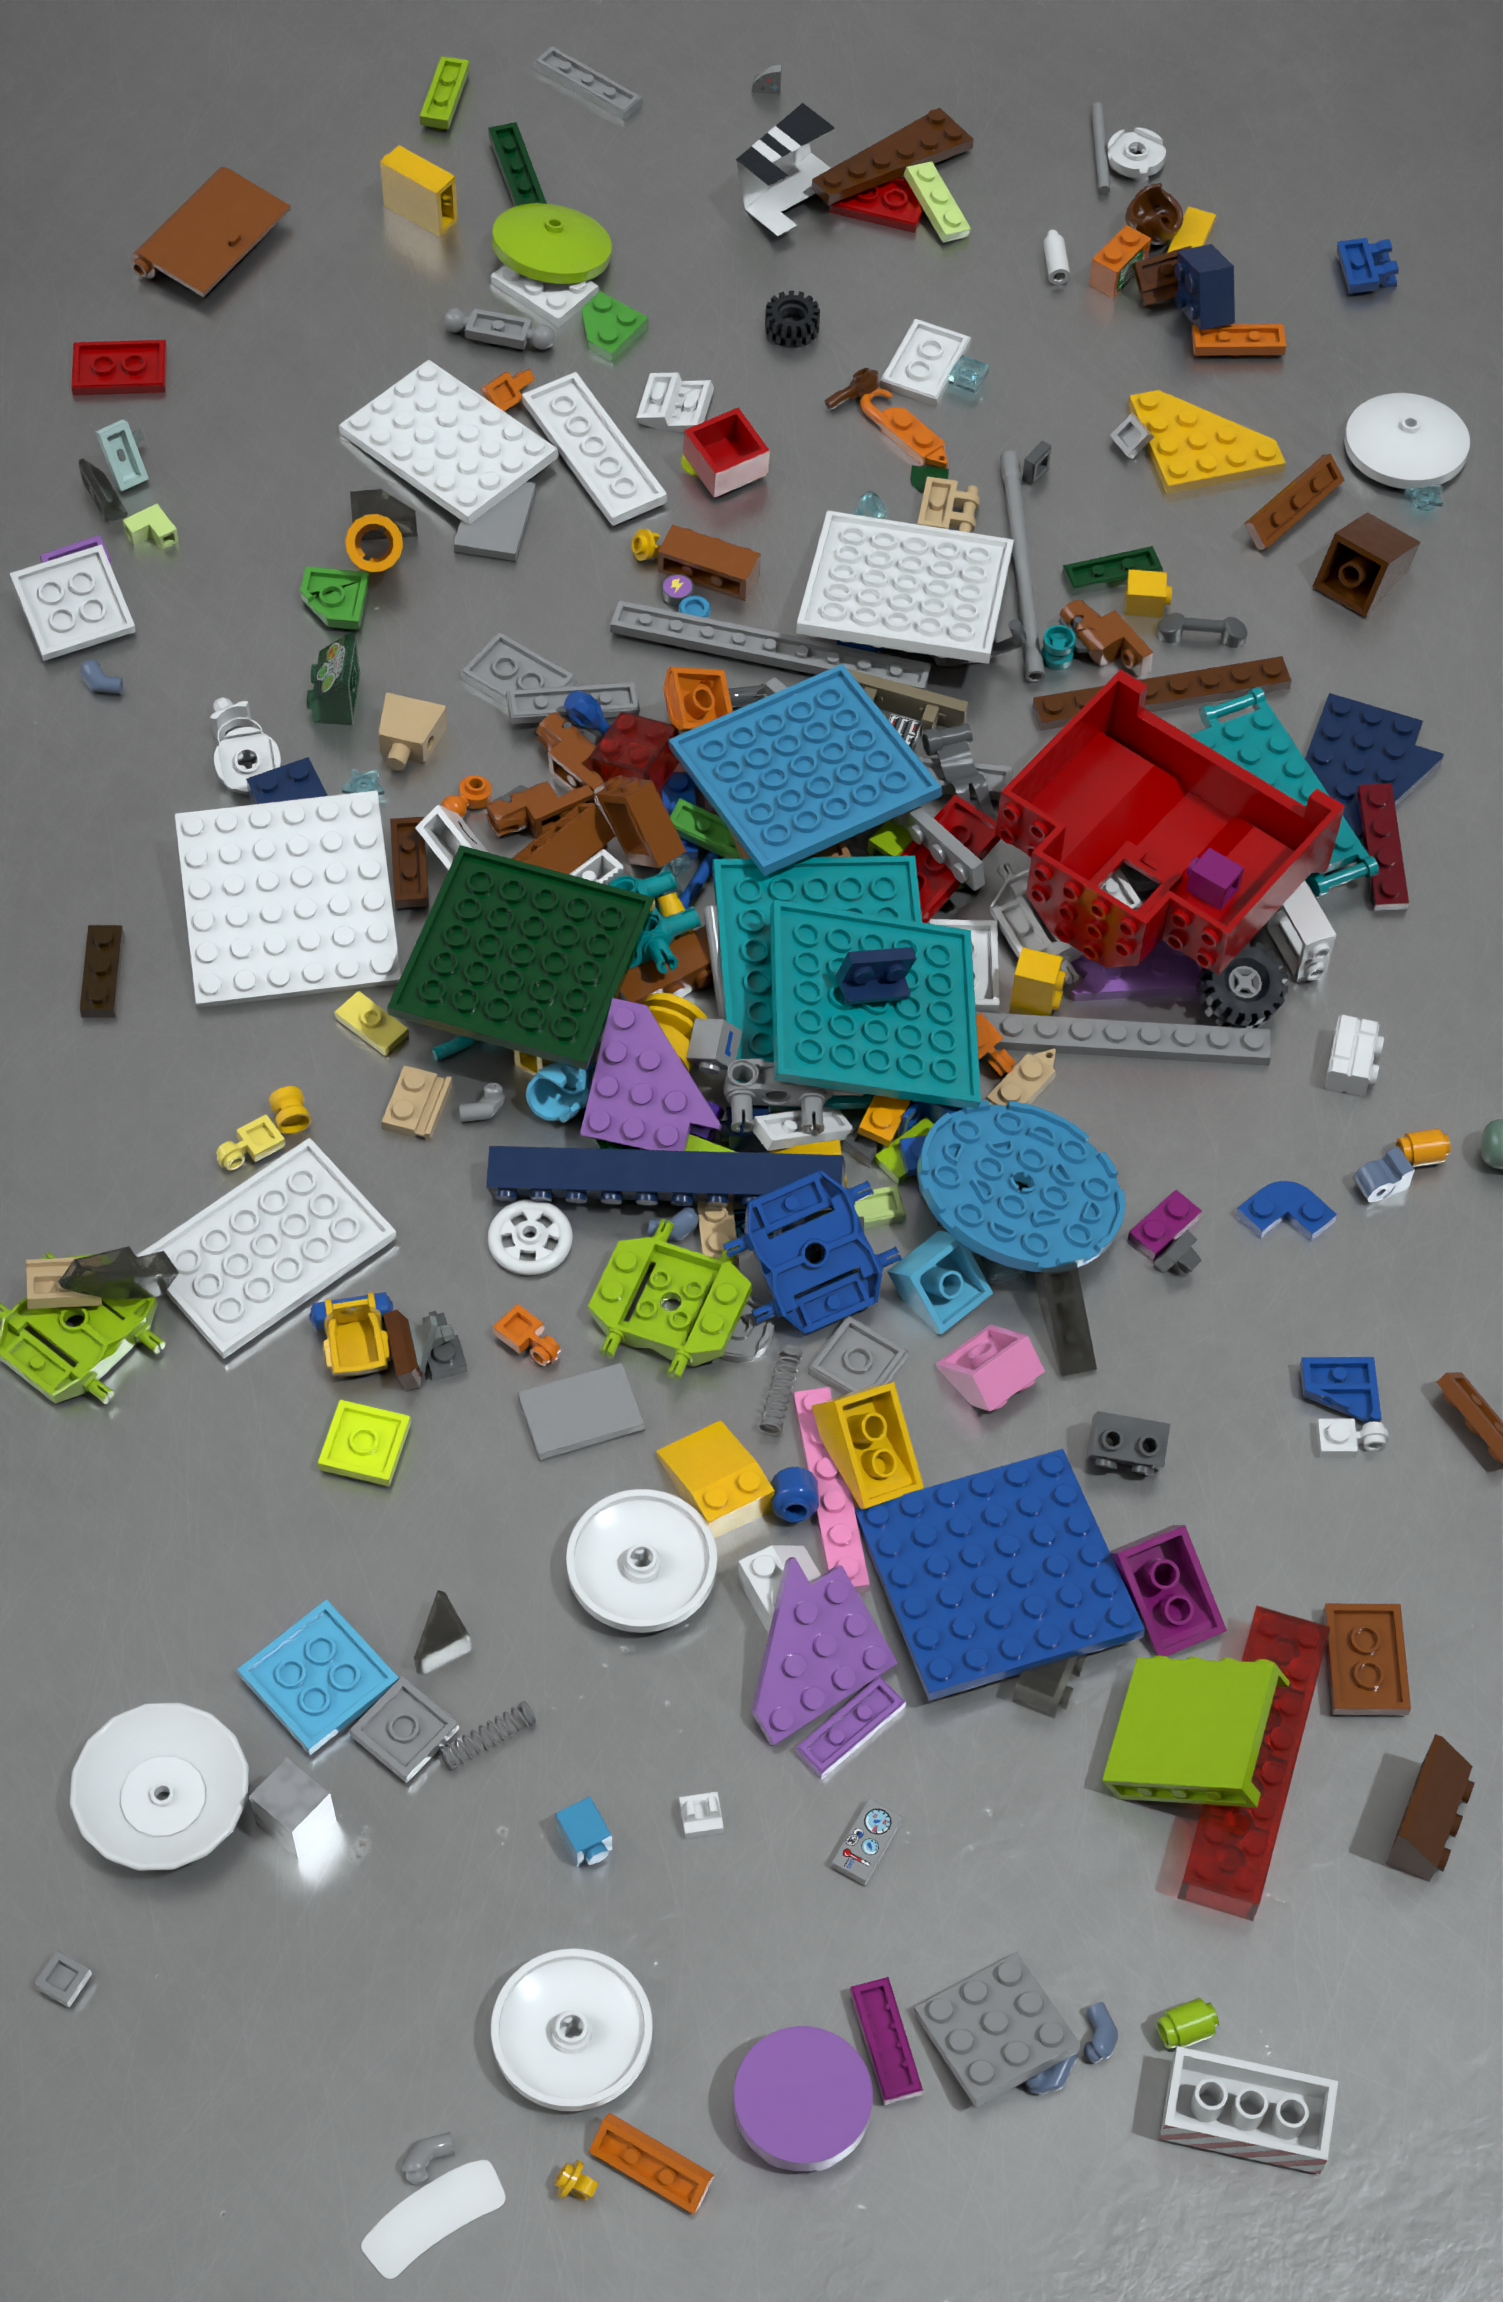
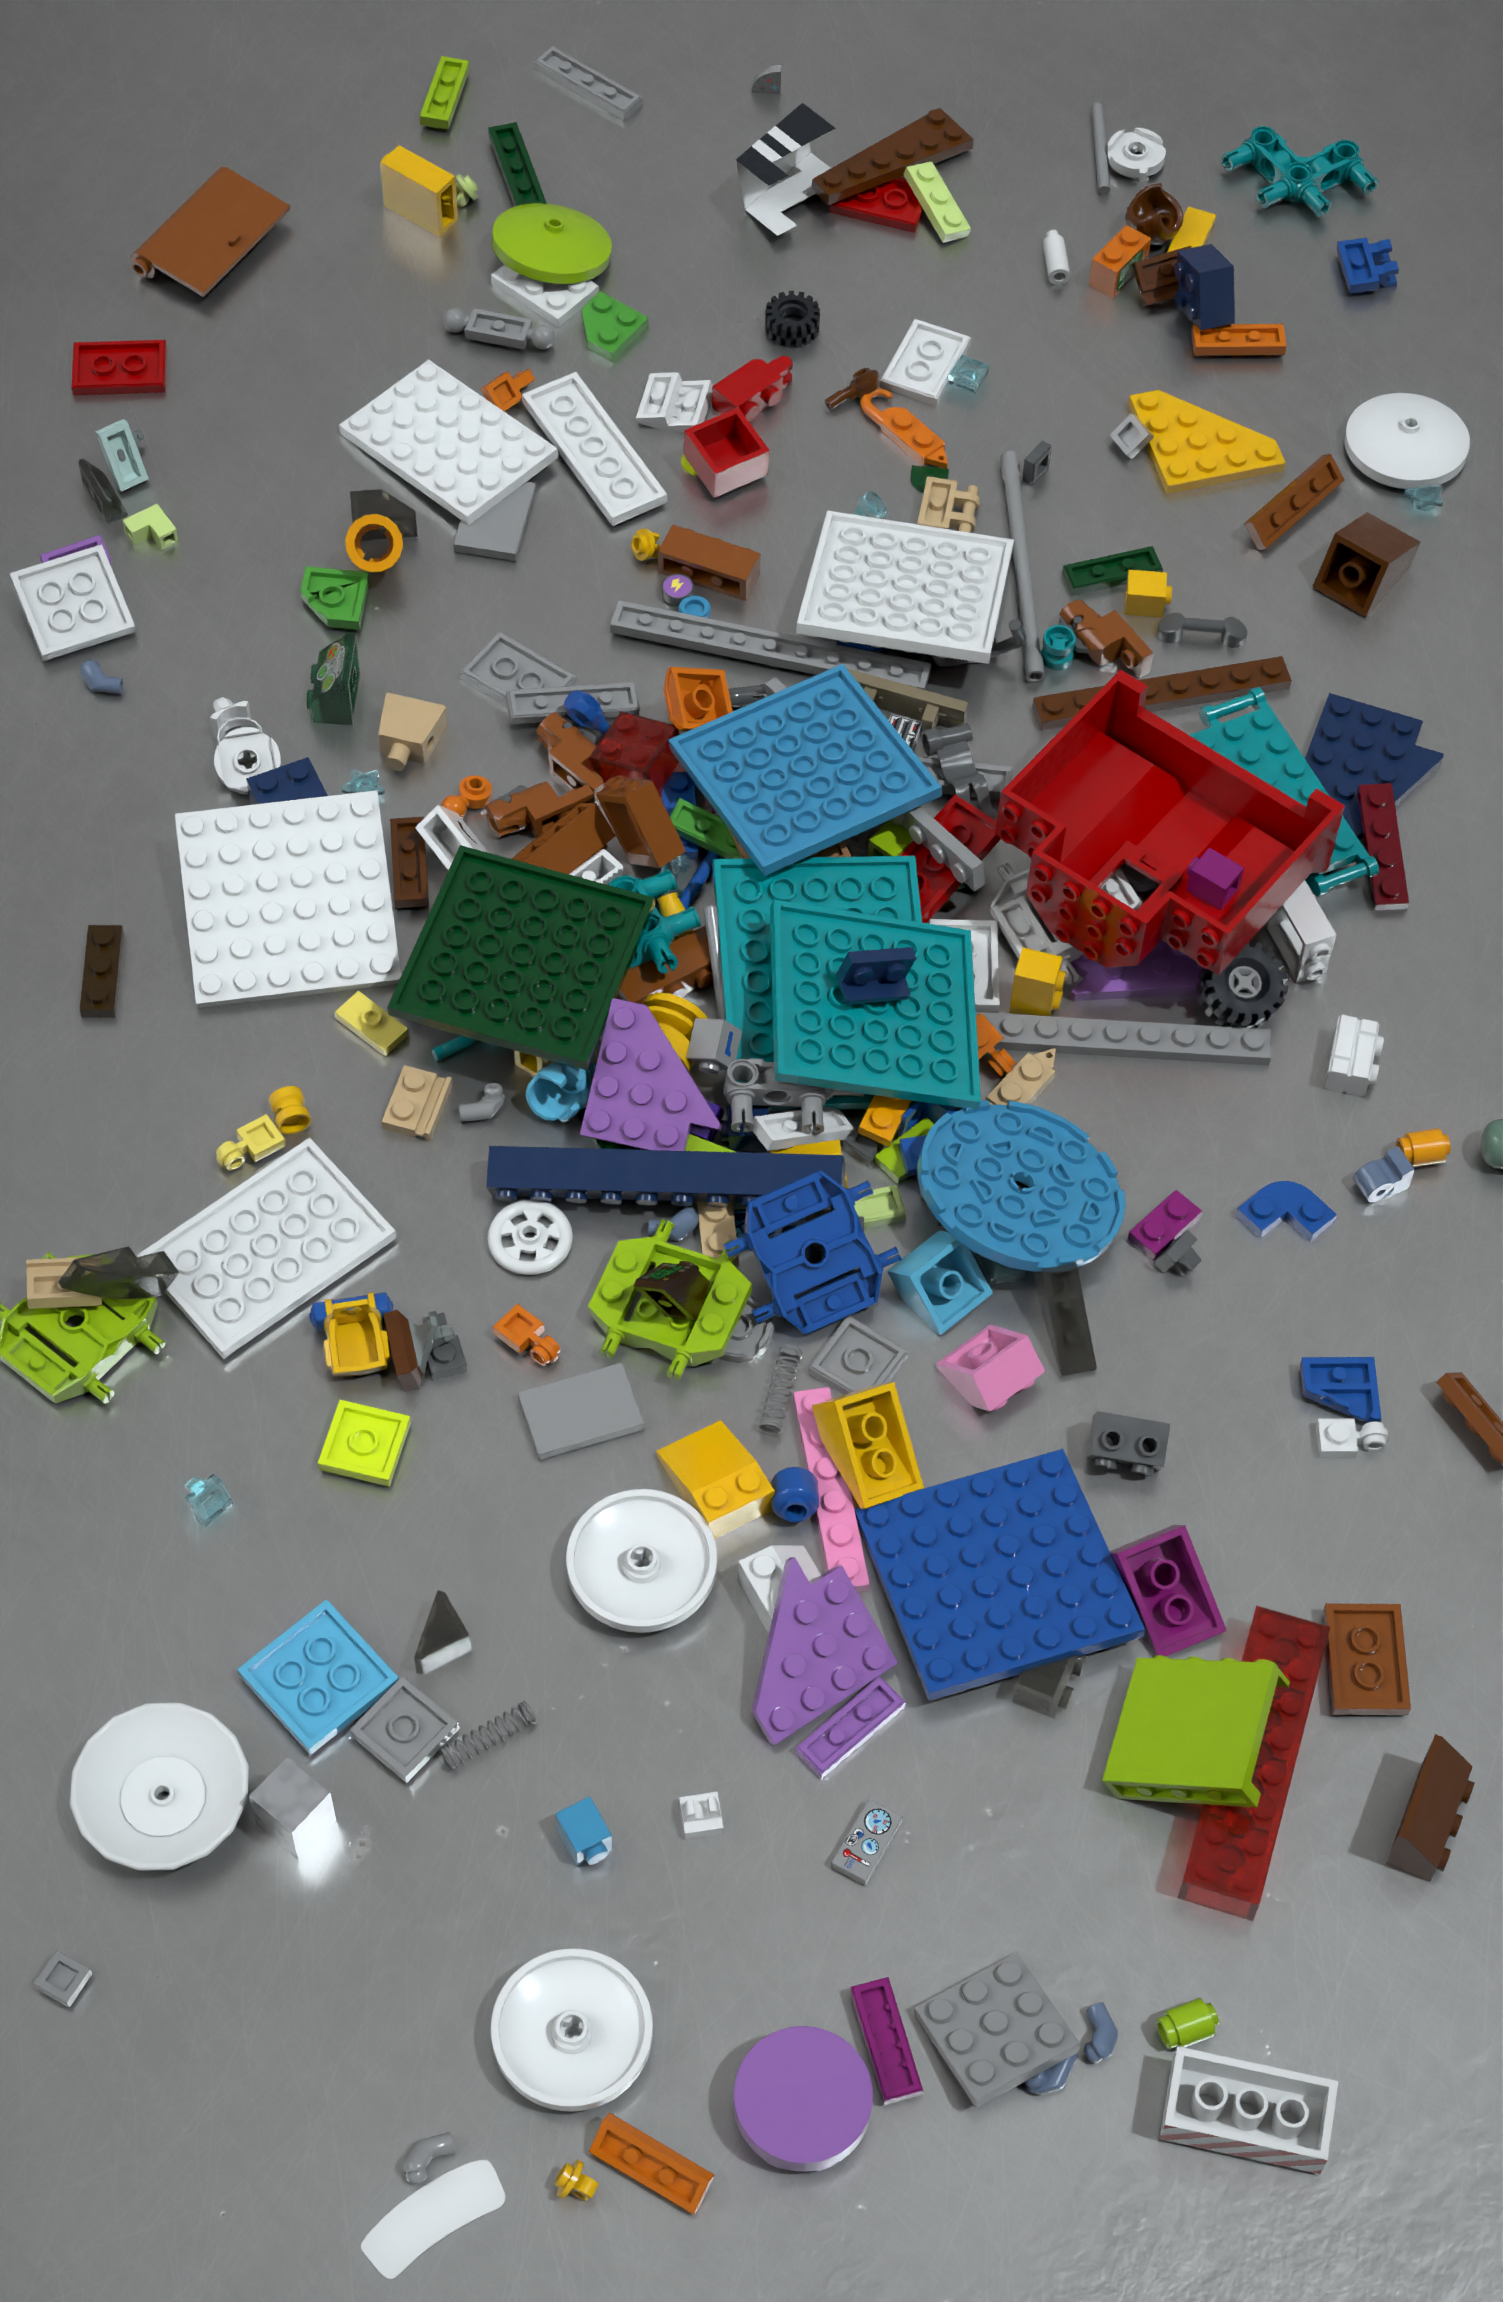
(207, 1498): none -> clear light blue tile
(465, 188): none -> yellowish green plate
(675, 1289): none -> dark brown slope
(753, 387): none -> red hinge
(1298, 177): none -> teal pin

